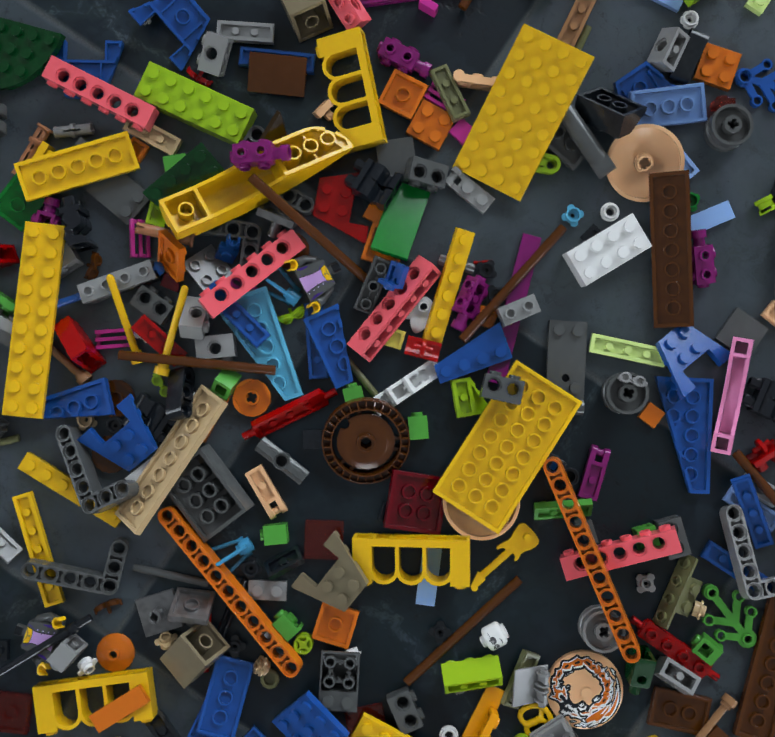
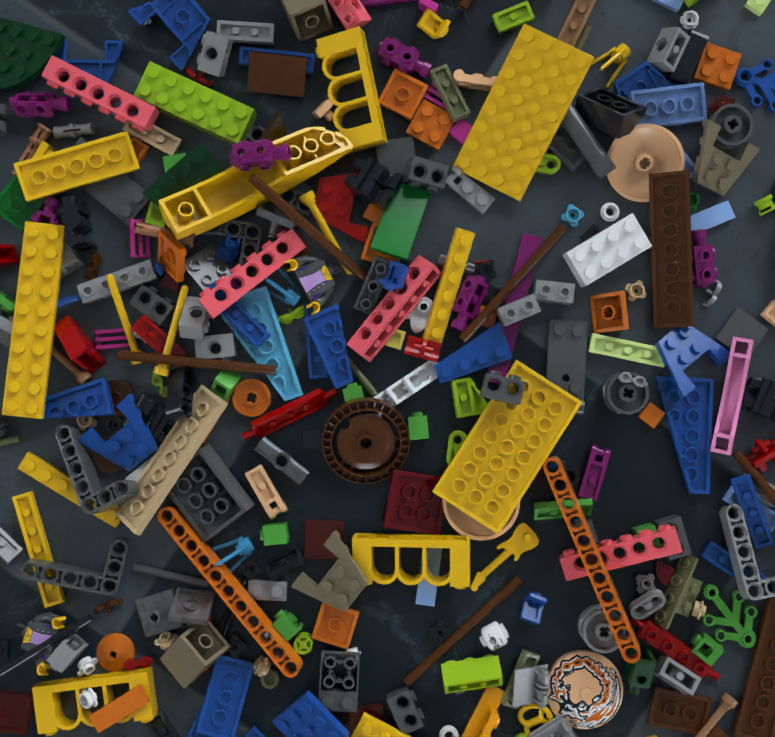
(37, 105): none -> magenta brick
(88, 698): none -> white plate
(131, 664): none -> red piece
(309, 200): none -> yellow piece
(433, 24): none -> yellow bracket
(453, 447): none -> lime plate
(513, 17): none -> lime plate
(532, 607): none -> blue bracket
(553, 292): none -> light grey brick
(609, 312): none -> orange slope
(618, 55): none -> yellow plant
(640, 291): none -> tan plate
(648, 603): none -> light grey plate
(663, 572): none -> dark red tile
(714, 167): none -> dark tan wing
(716, 290): none -> light grey piece

